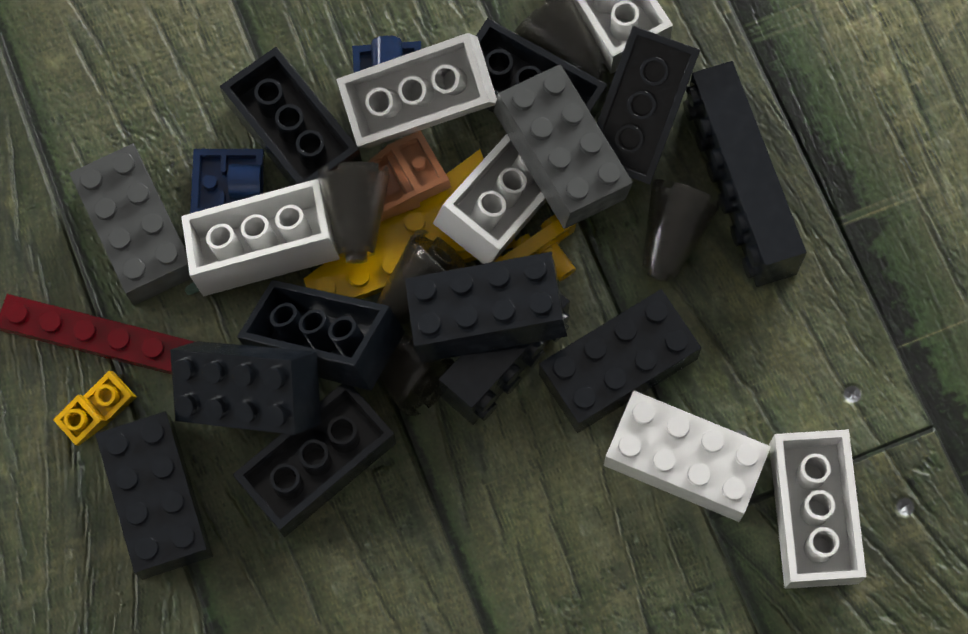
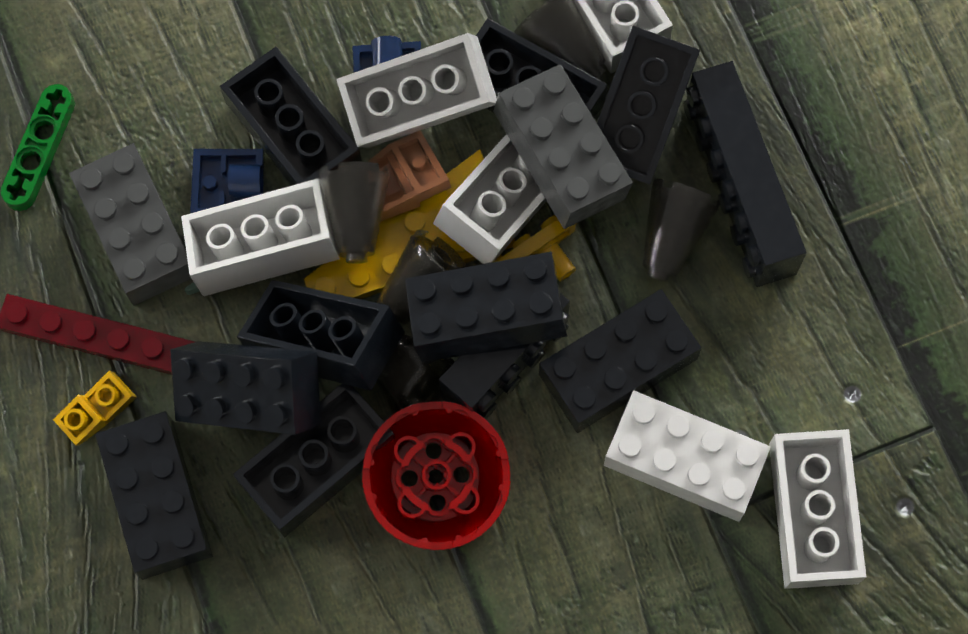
(33, 146): none -> green beam
(464, 442): none -> red brick

